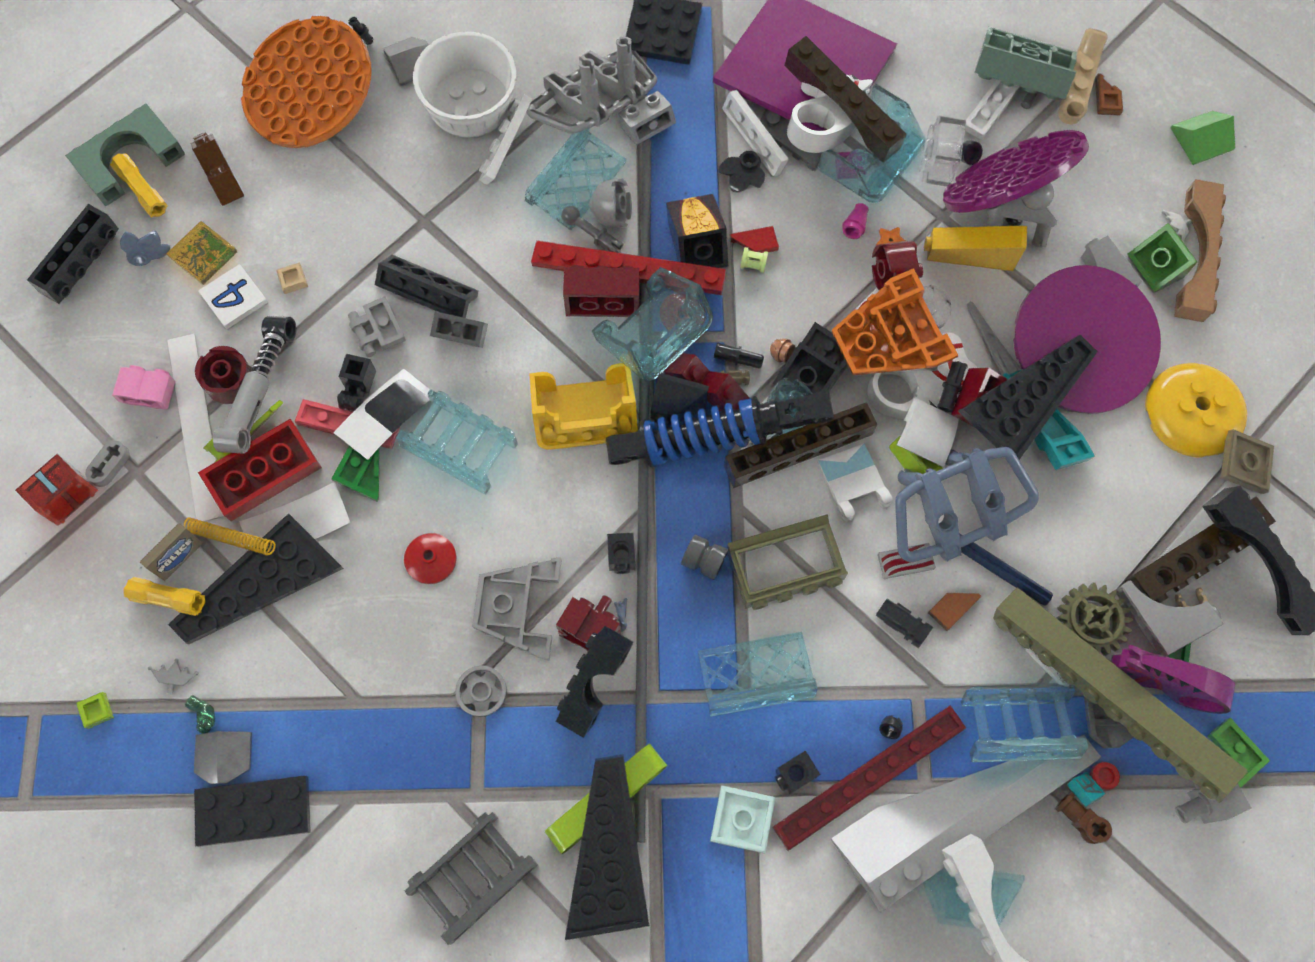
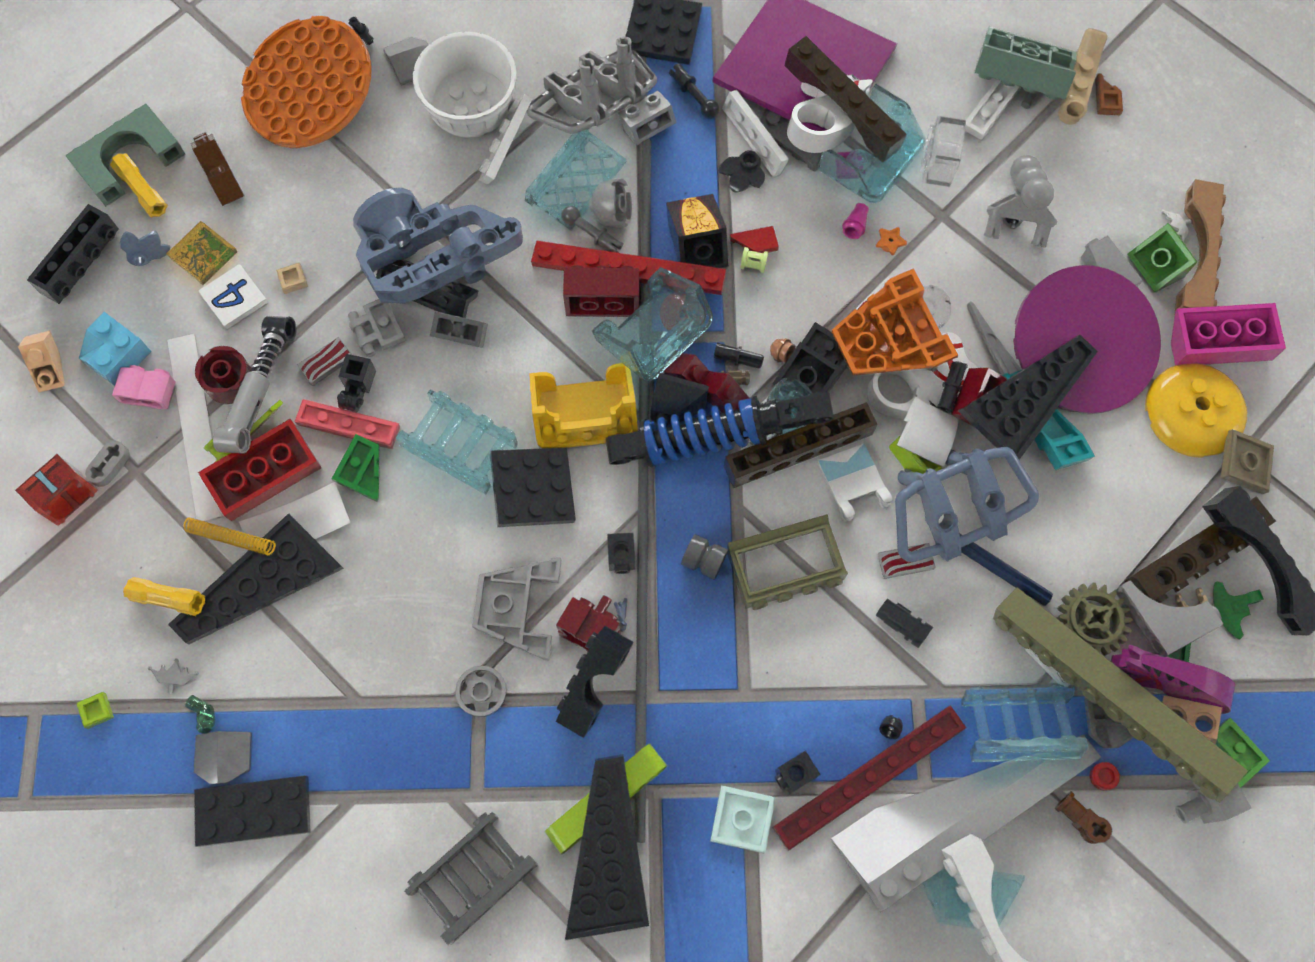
(42, 361): none -> light nougat slope
(111, 346): none -> medium azure slope
(171, 552): dark tan tile -> none
(324, 361): none -> tile
(383, 413): sticker -> none
(394, 224): none -> sand blue piece
(431, 570): red dish -> none
(532, 487): none -> black plate
(709, 107): none -> black pin
(762, 695): clear light blue fence -> none
(893, 260): dark red brick -> none
(952, 608): dark orange tile -> none
(971, 152): black tile -> none
(977, 246): yellow slope -> none
(1015, 171): magenta tile -> none
(1086, 789): teal tile -> none
(1194, 712): none -> light nougat brick
(1206, 135): bright green slope -> none
(1227, 334): none -> dark pink slope
(1234, 608): none -> green piece

